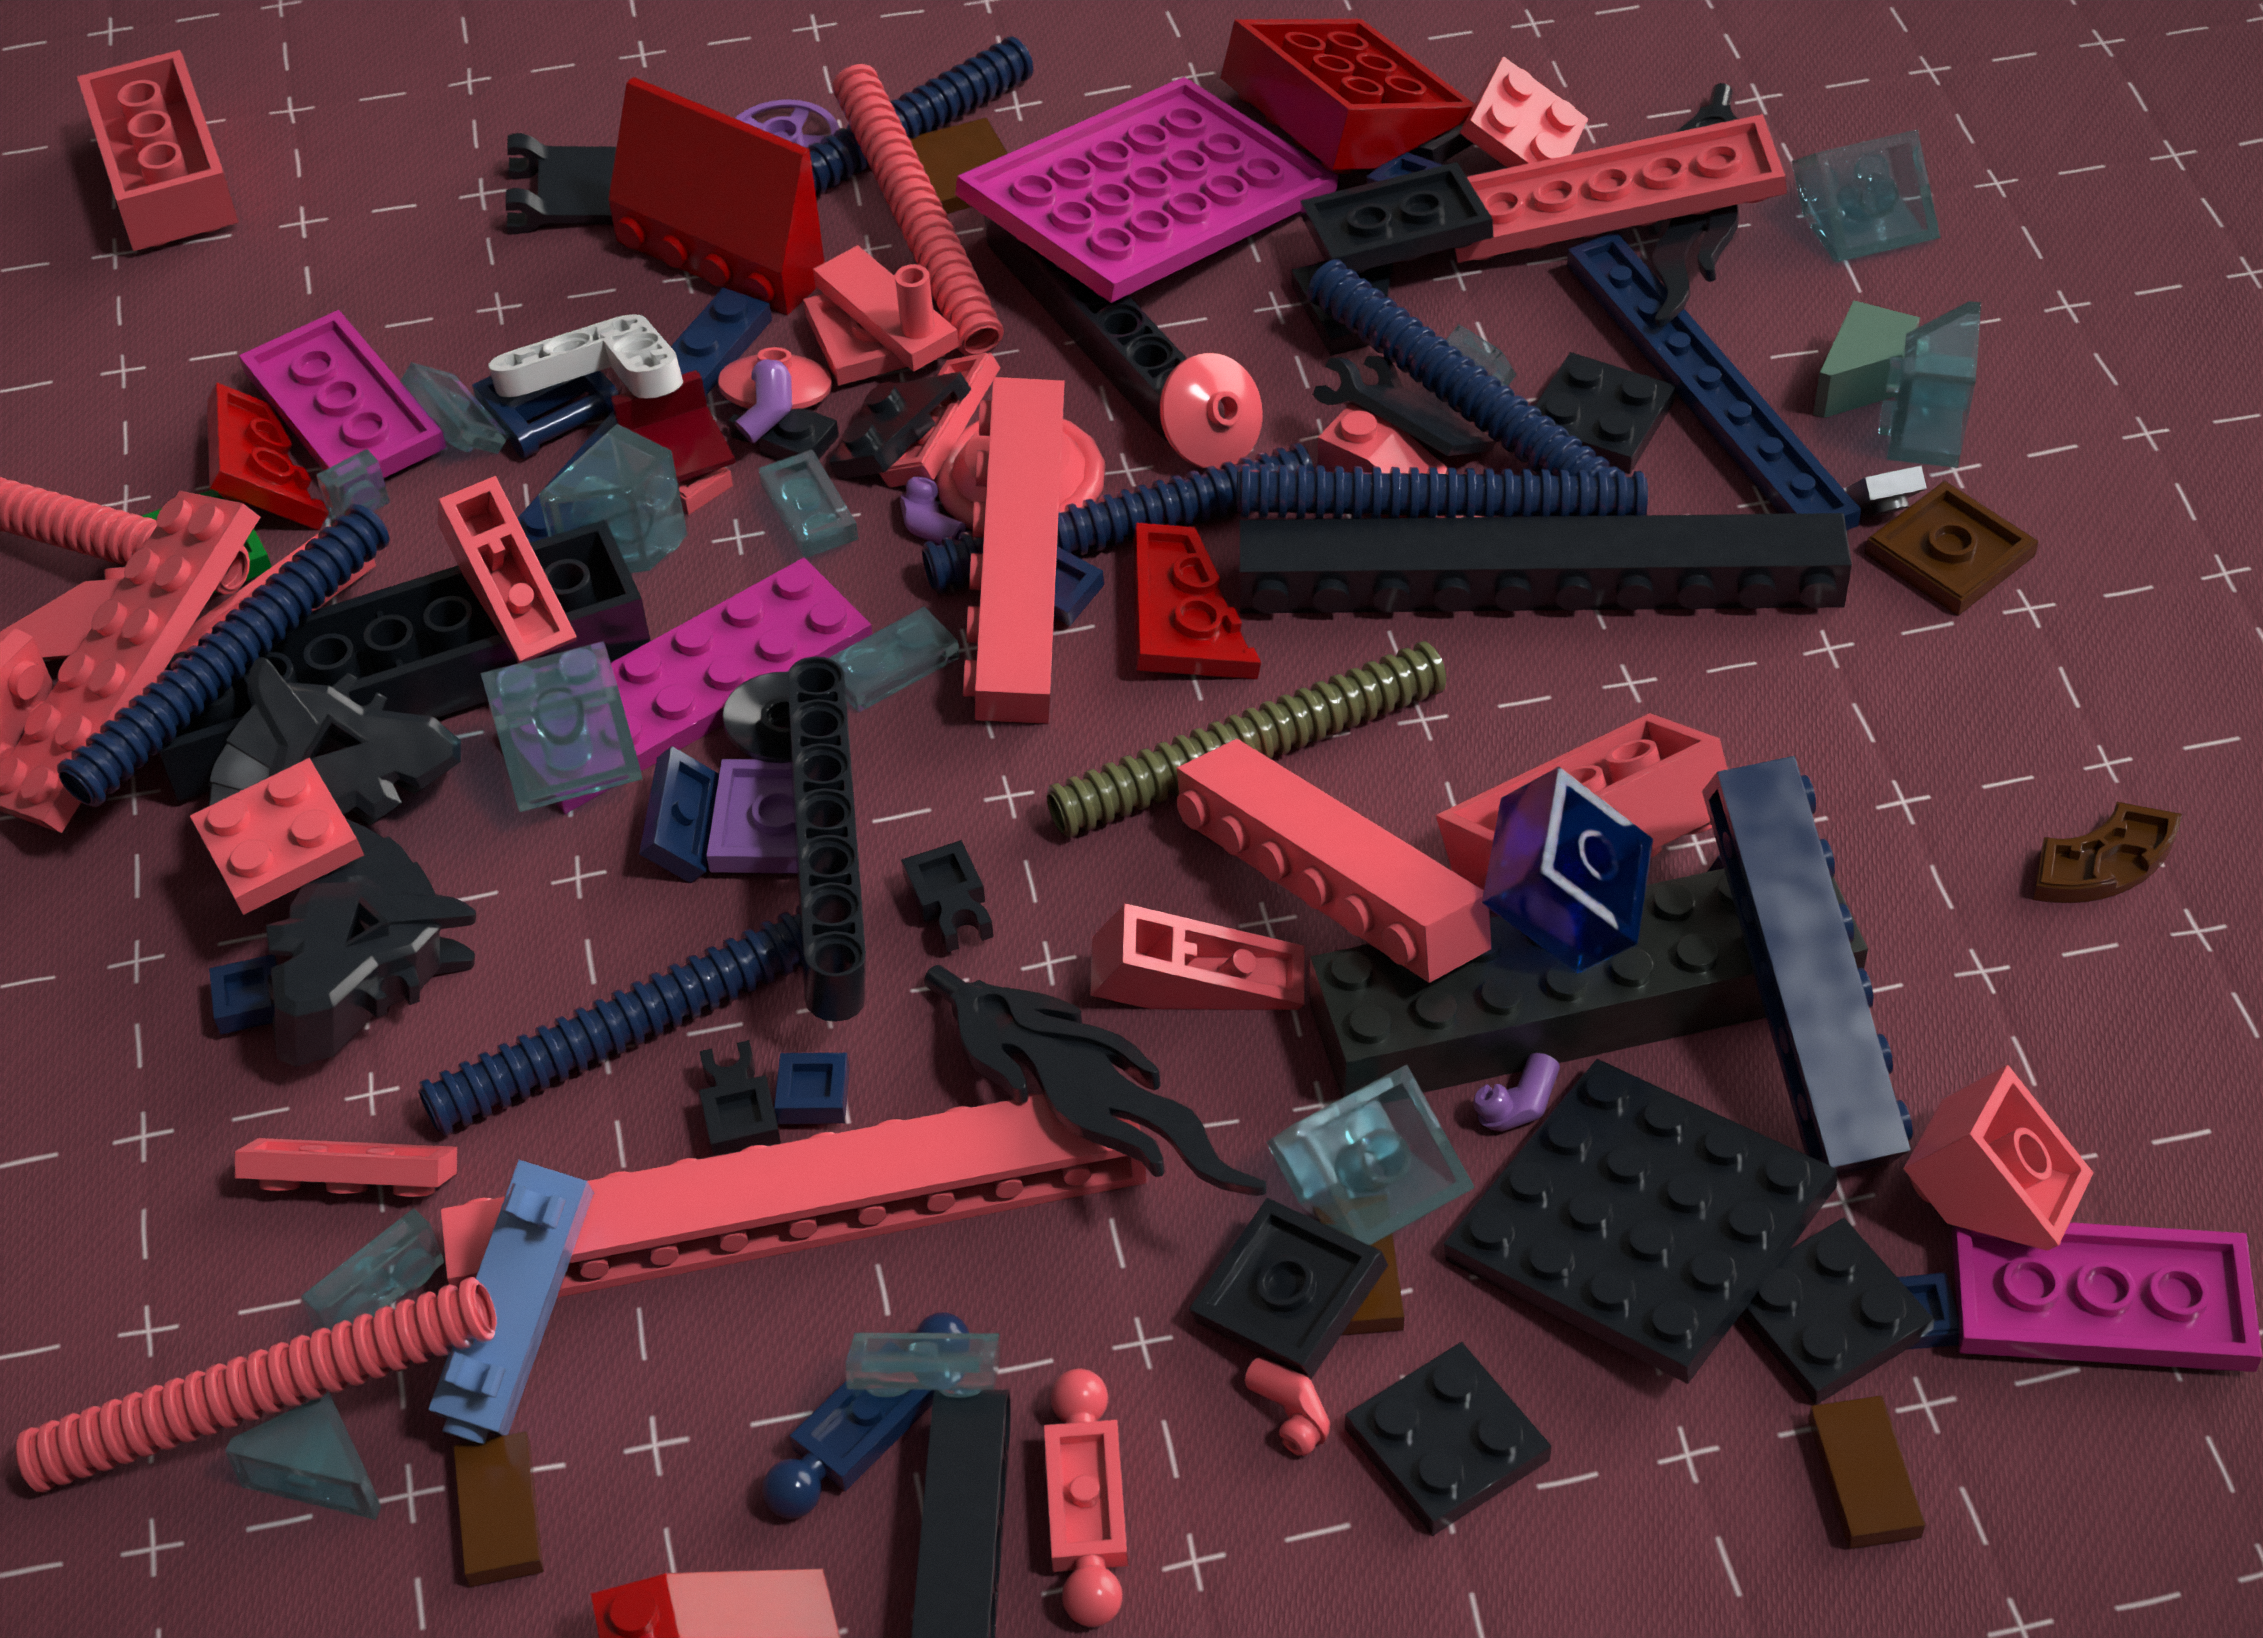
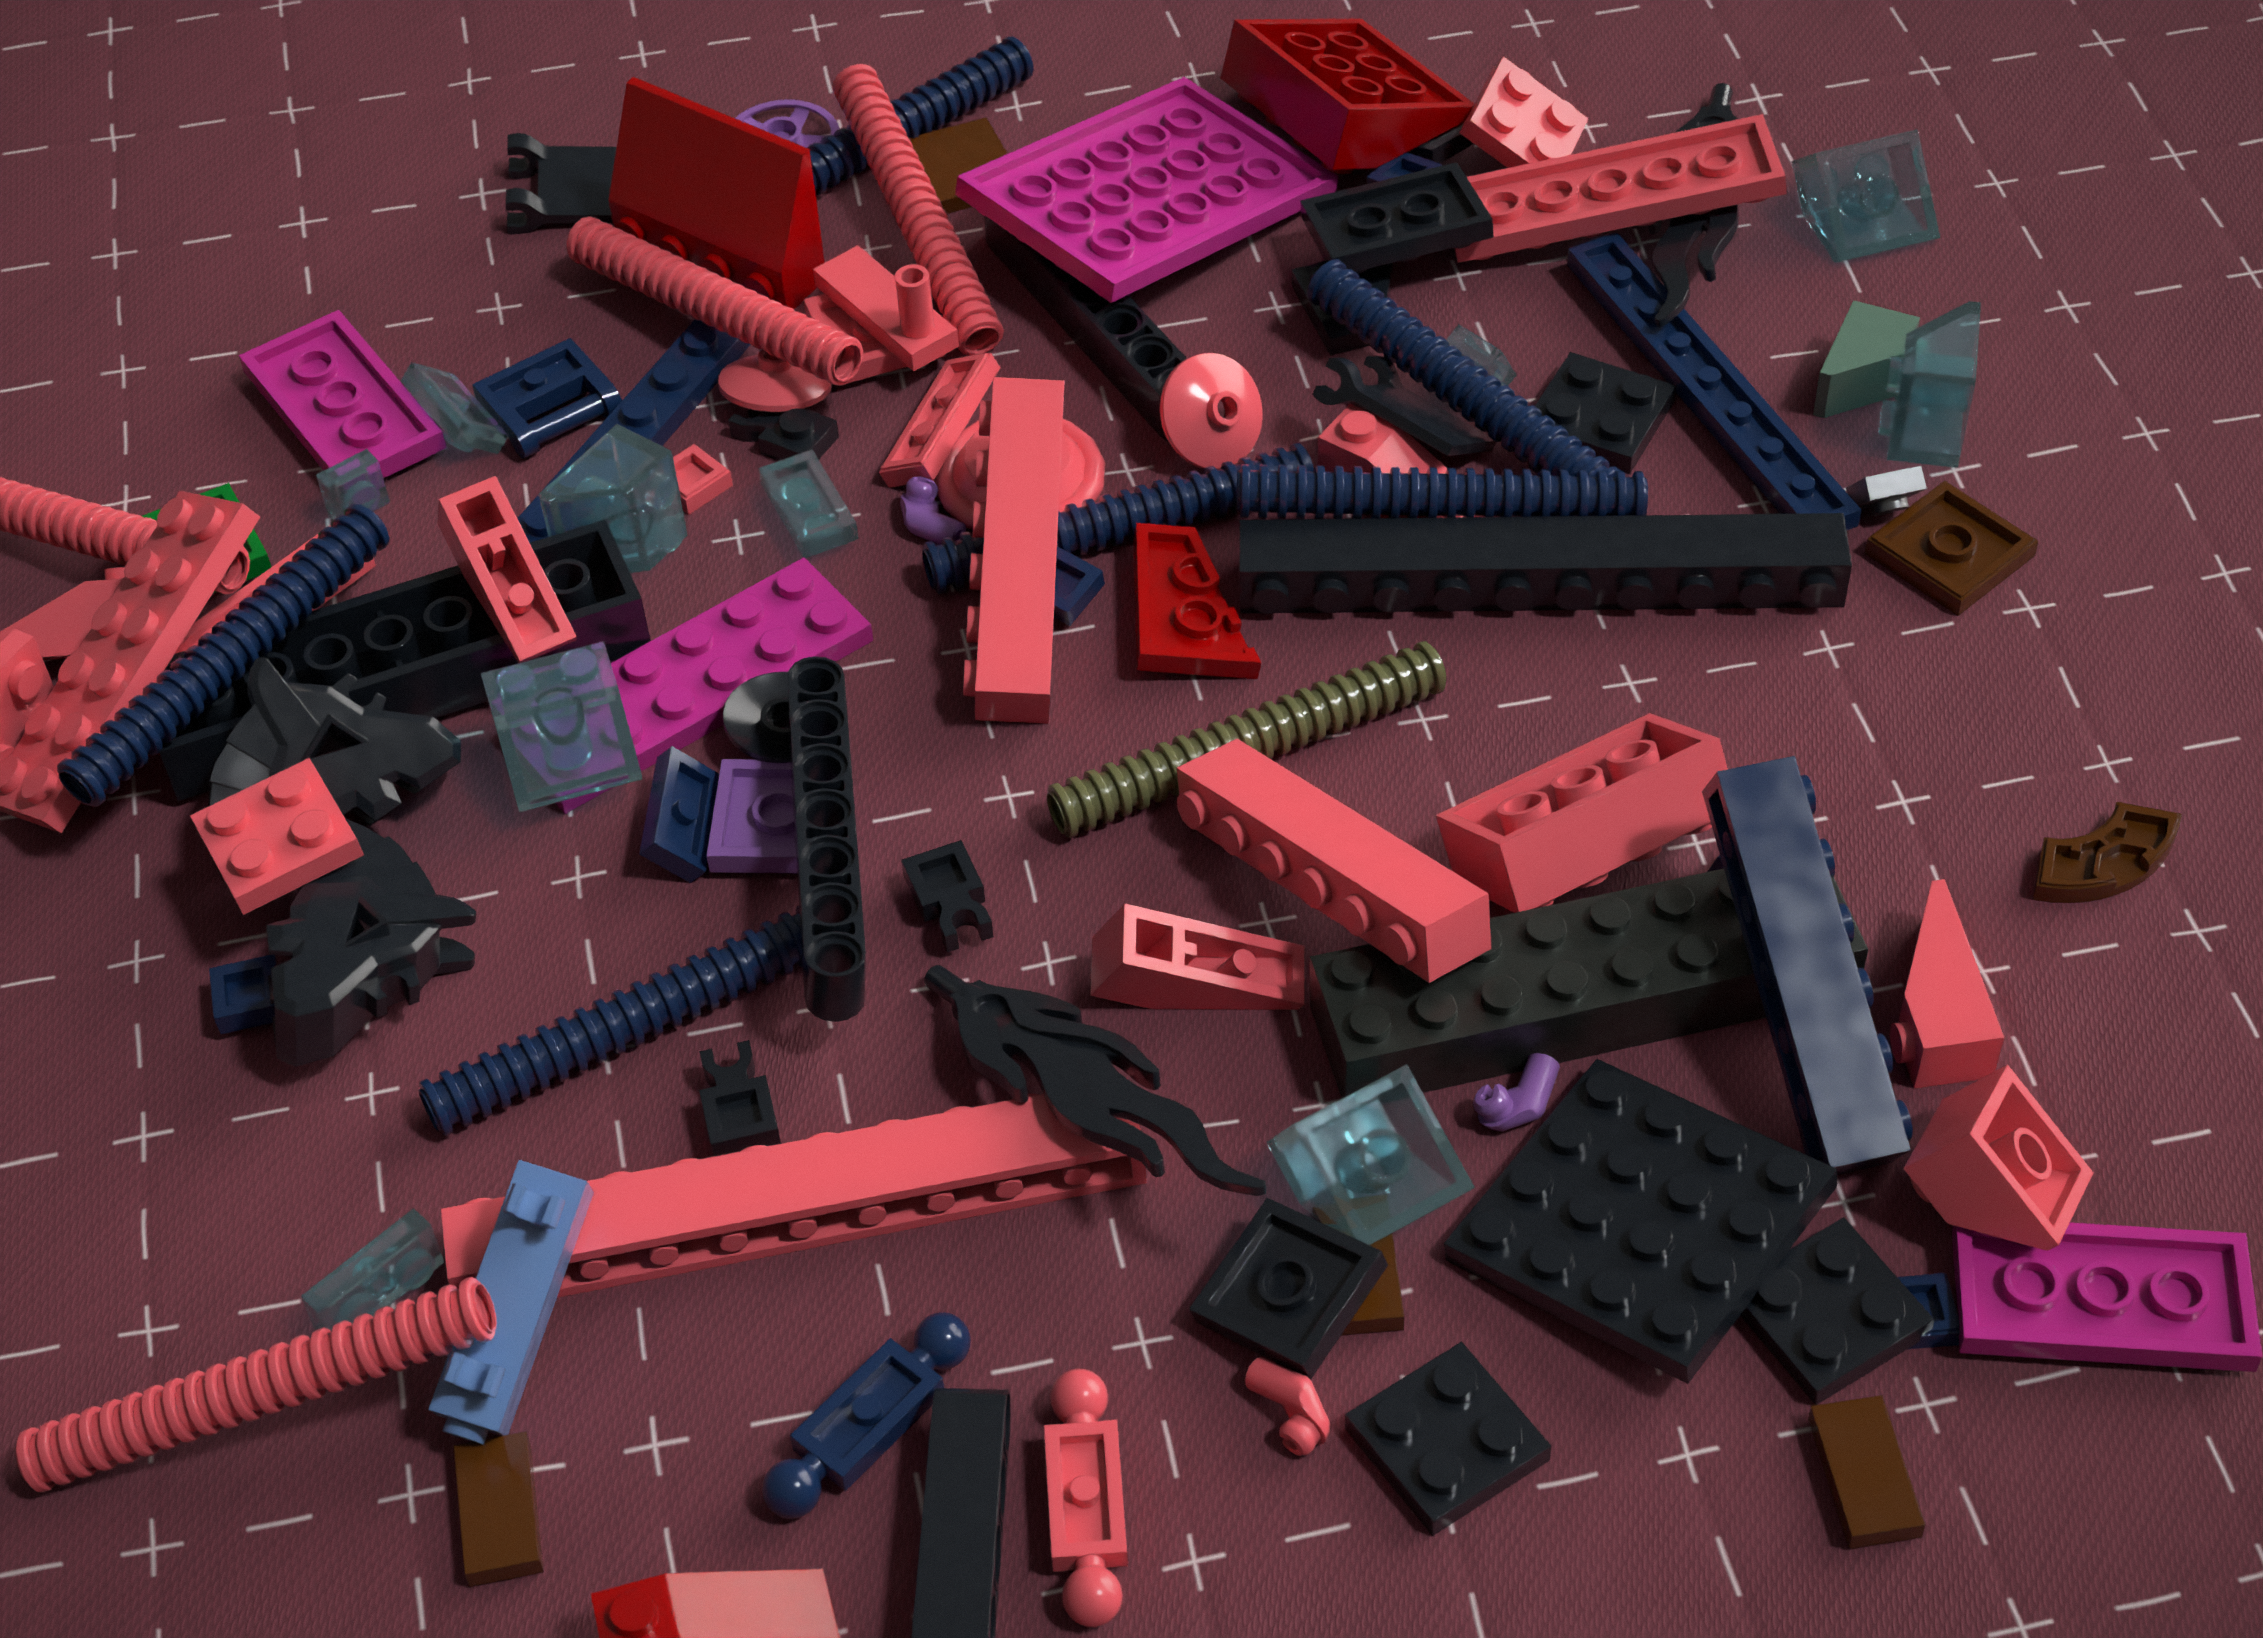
(157, 150): coral brick -> none
(252, 459): red wing -> none
(305, 1459): clear light blue slope -> none
(346, 1165): coral plate -> none
(623, 343): white beam -> none
(679, 424): dark red piece -> none
(716, 301): none -> coral piece
(772, 399): medium lavender arm -> none
(812, 1088): dark blue plate -> none
(891, 422): black wing -> none
(895, 658): clear light blue plate -> none
(925, 1361): clear light blue plate -> none
(1568, 870): clear blue brick -> none
(1946, 1015): none -> coral slope

